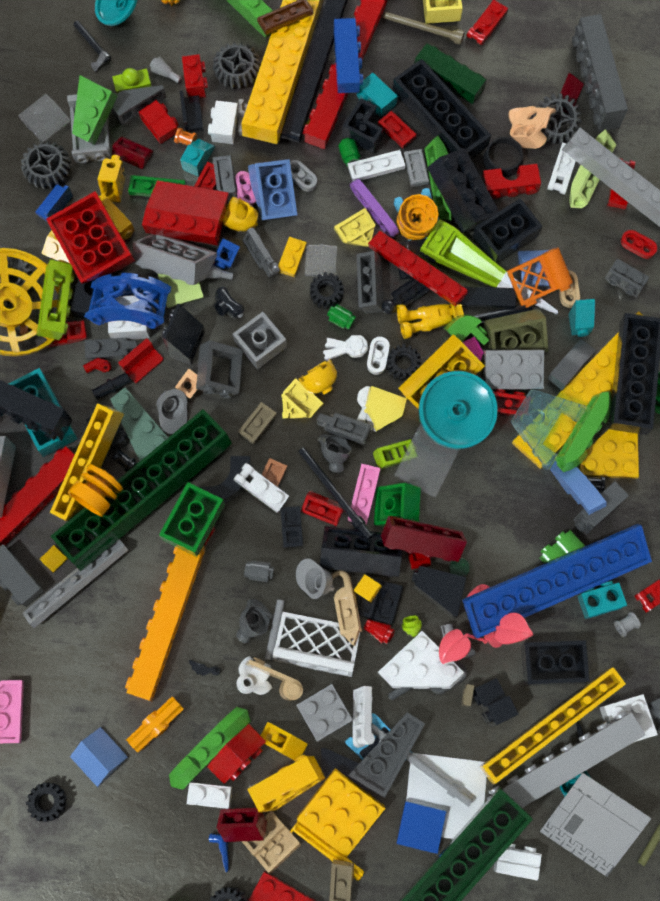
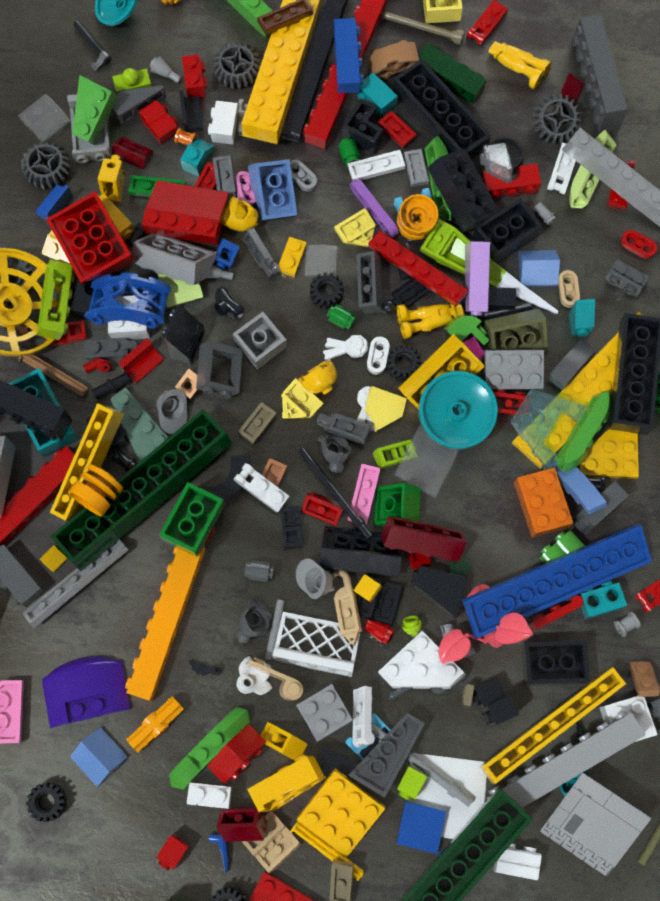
(54, 374): none -> medium nougat axle
(85, 690): none -> dark purple slope
(137, 234): none -> black pin
(172, 852): none -> red brick
(393, 59): none -> medium nougat brick
(411, 784): none -> lime brick
(477, 277): none -> lavender slope
(497, 161): none -> clear slope
(517, 61): none -> yellow piece
(527, 131): light nougat piece -> none
(543, 502): none -> orange brick
(545, 213): none -> light grey pin
(555, 273): orange piece -> none
(556, 613): none -> red plate
(644, 679): none -> medium nougat plate

